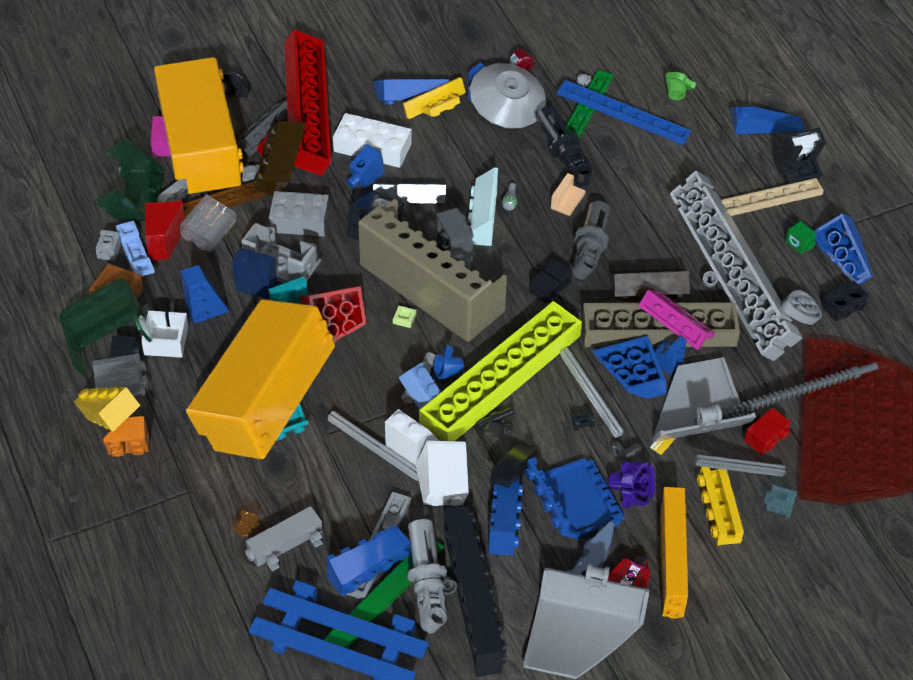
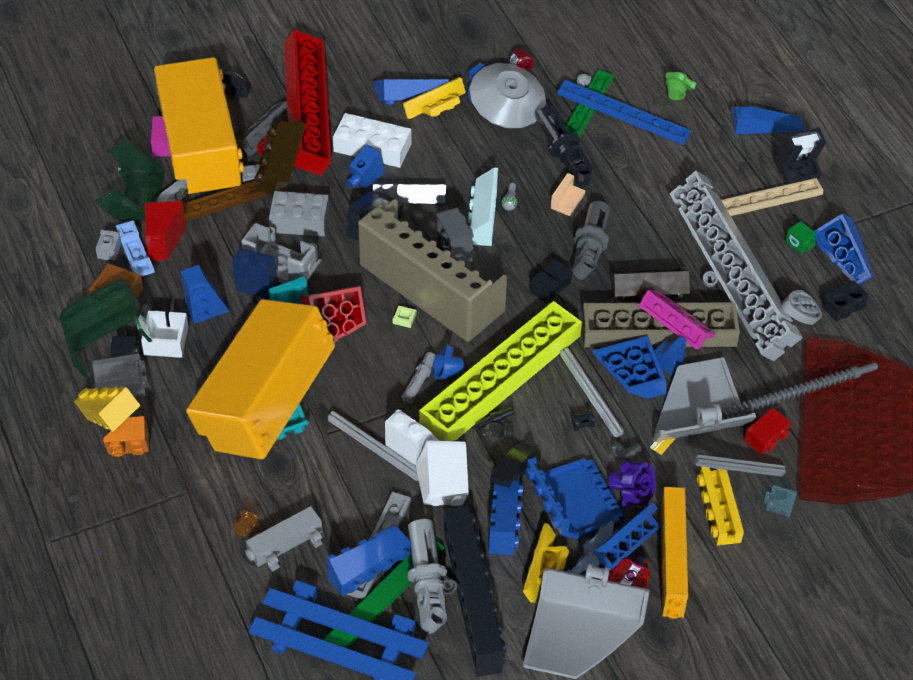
(207, 223): clear brick -> none
(420, 385): medium blue brick -> none
(544, 557): none -> yellow bracket
(634, 524): none -> blue fence

